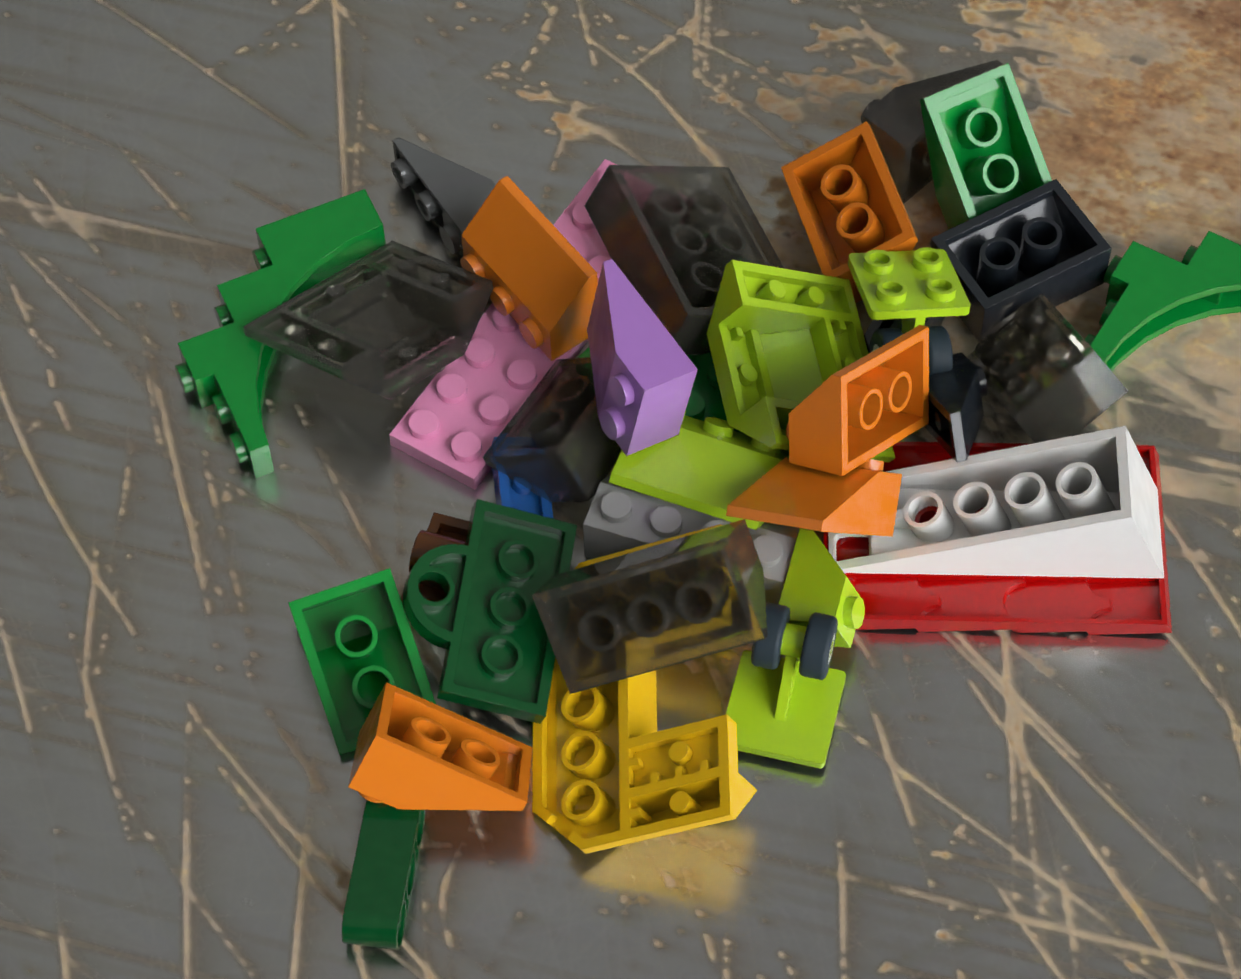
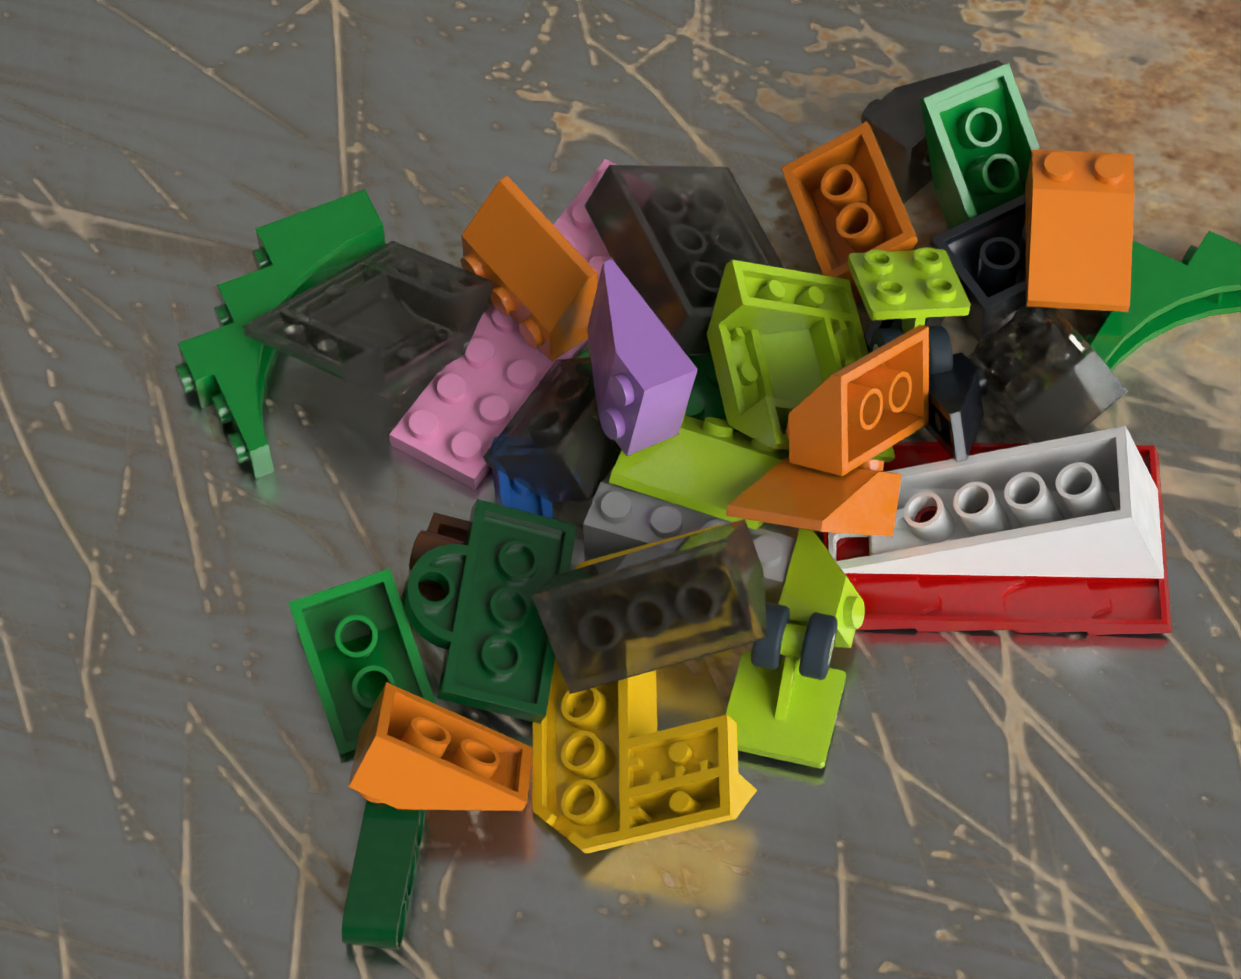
(441, 189): dark grey slope -> none
(1079, 230): none -> orange slope

